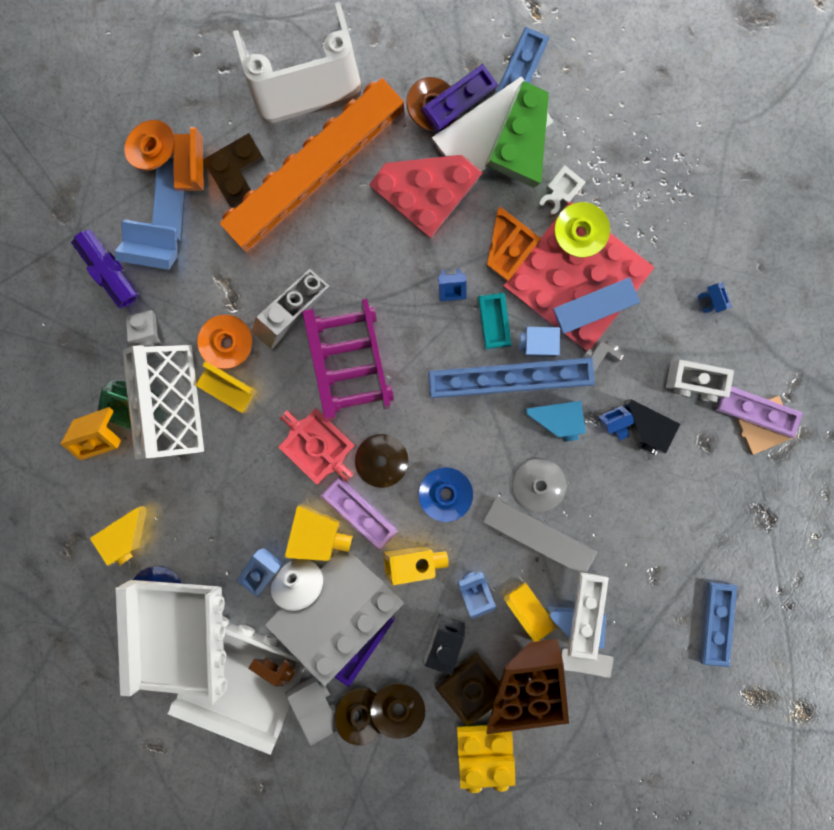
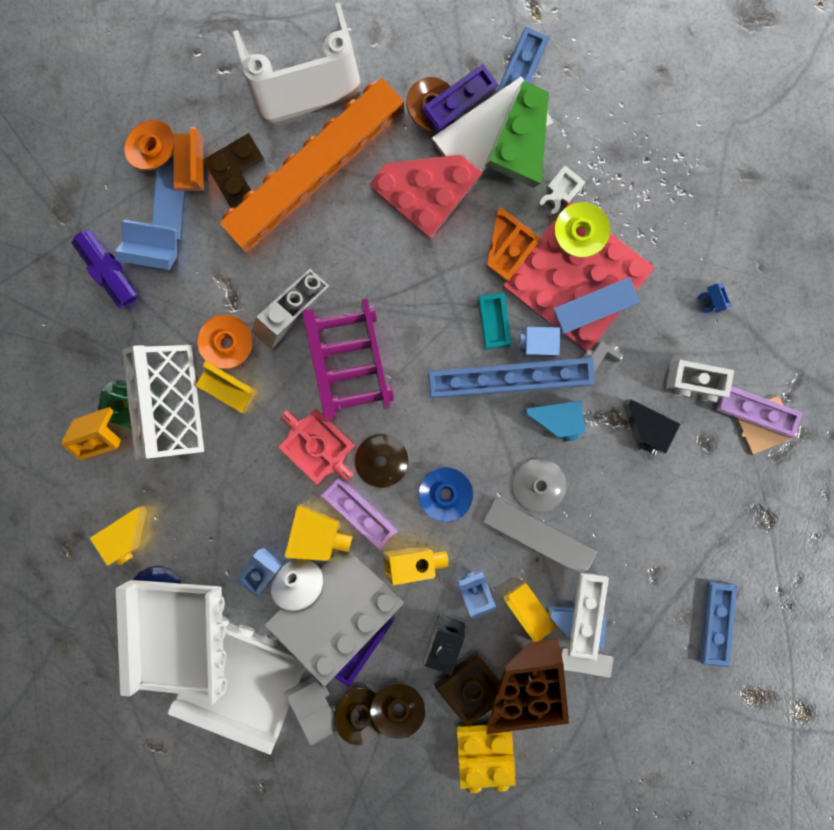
(142, 330): light grey bracket -> none
(269, 671): reddish brown bracket -> none
(452, 286): blue tile -> none
(617, 422): blue tile -> none

